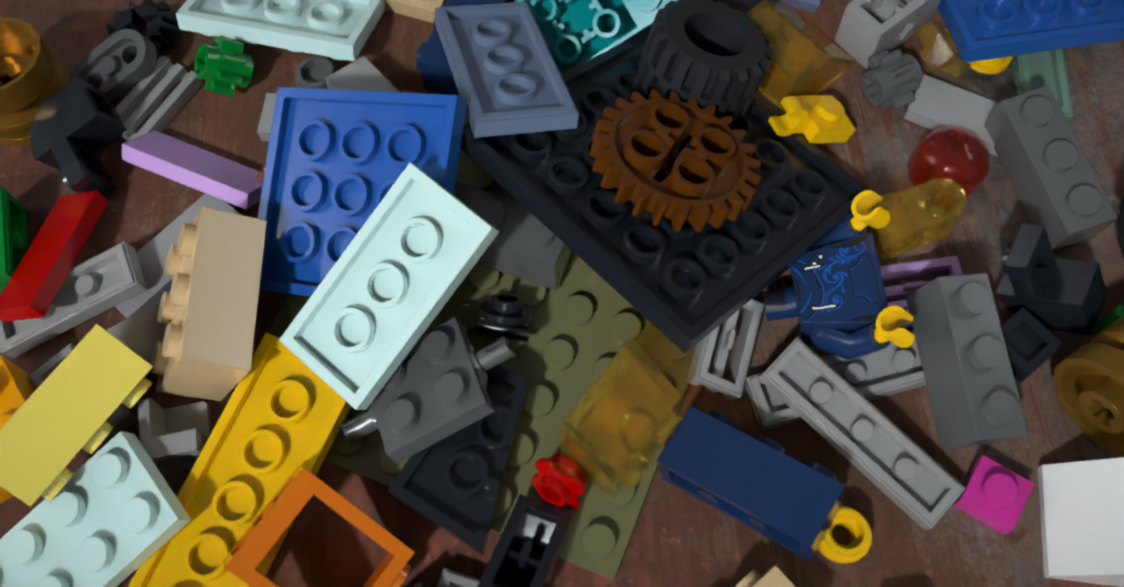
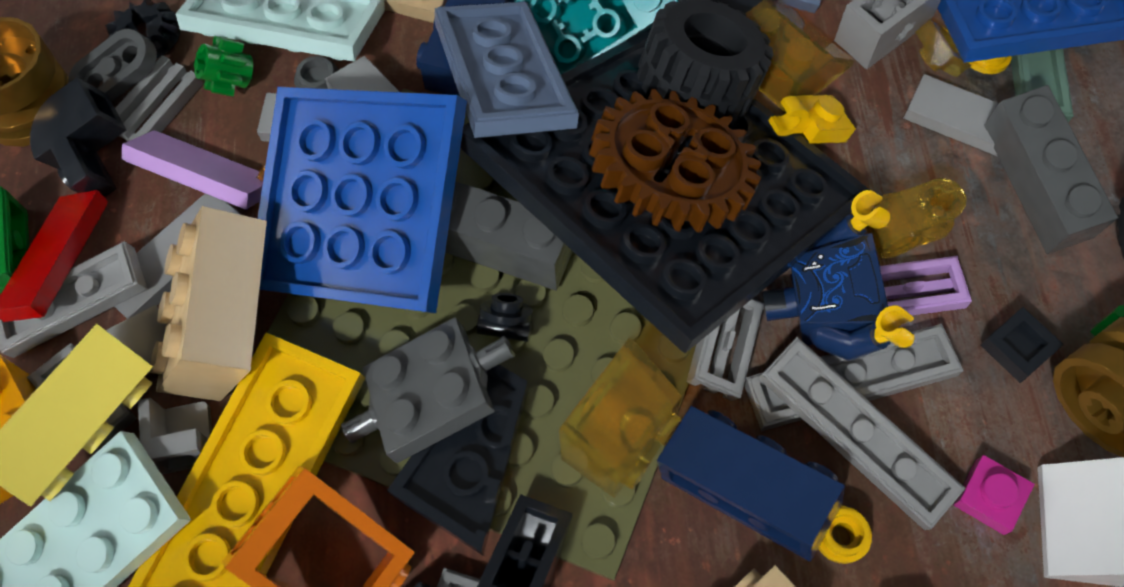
(388, 286): light aqua plate -> none
(560, 481): red plate -> none
(891, 79): dark grey gear -> none
(950, 155): clear red hair -> none
(965, 362): dark grey brick -> none
(1054, 290): black brick -> none

